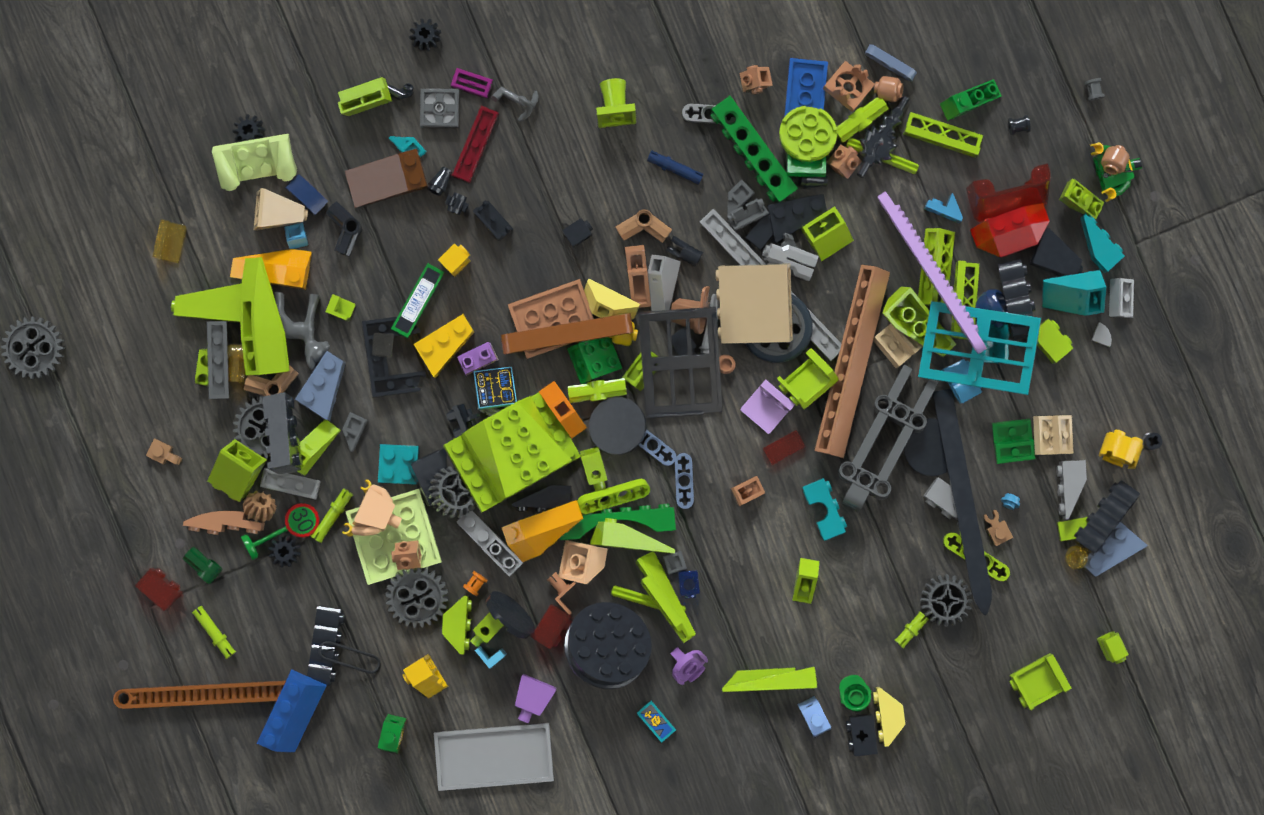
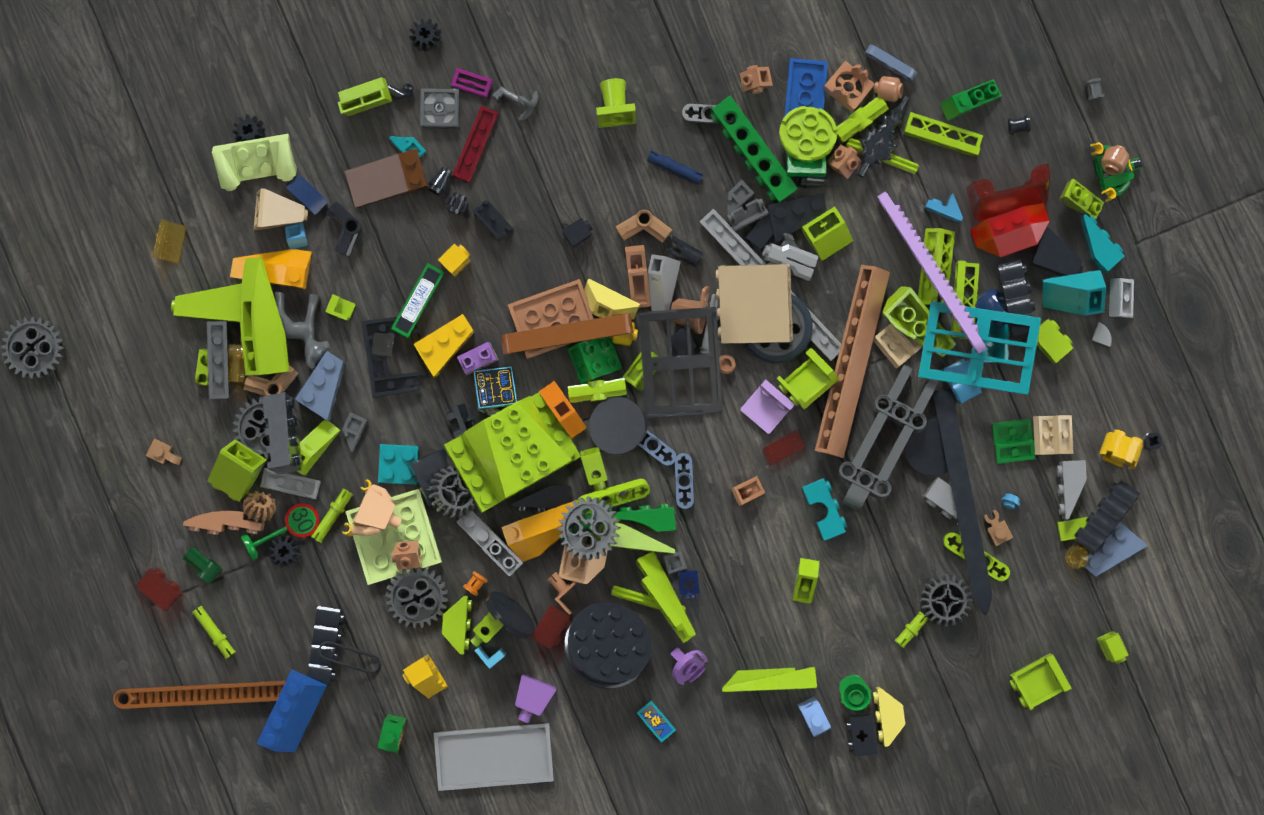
(600, 515): none -> dark grey gear

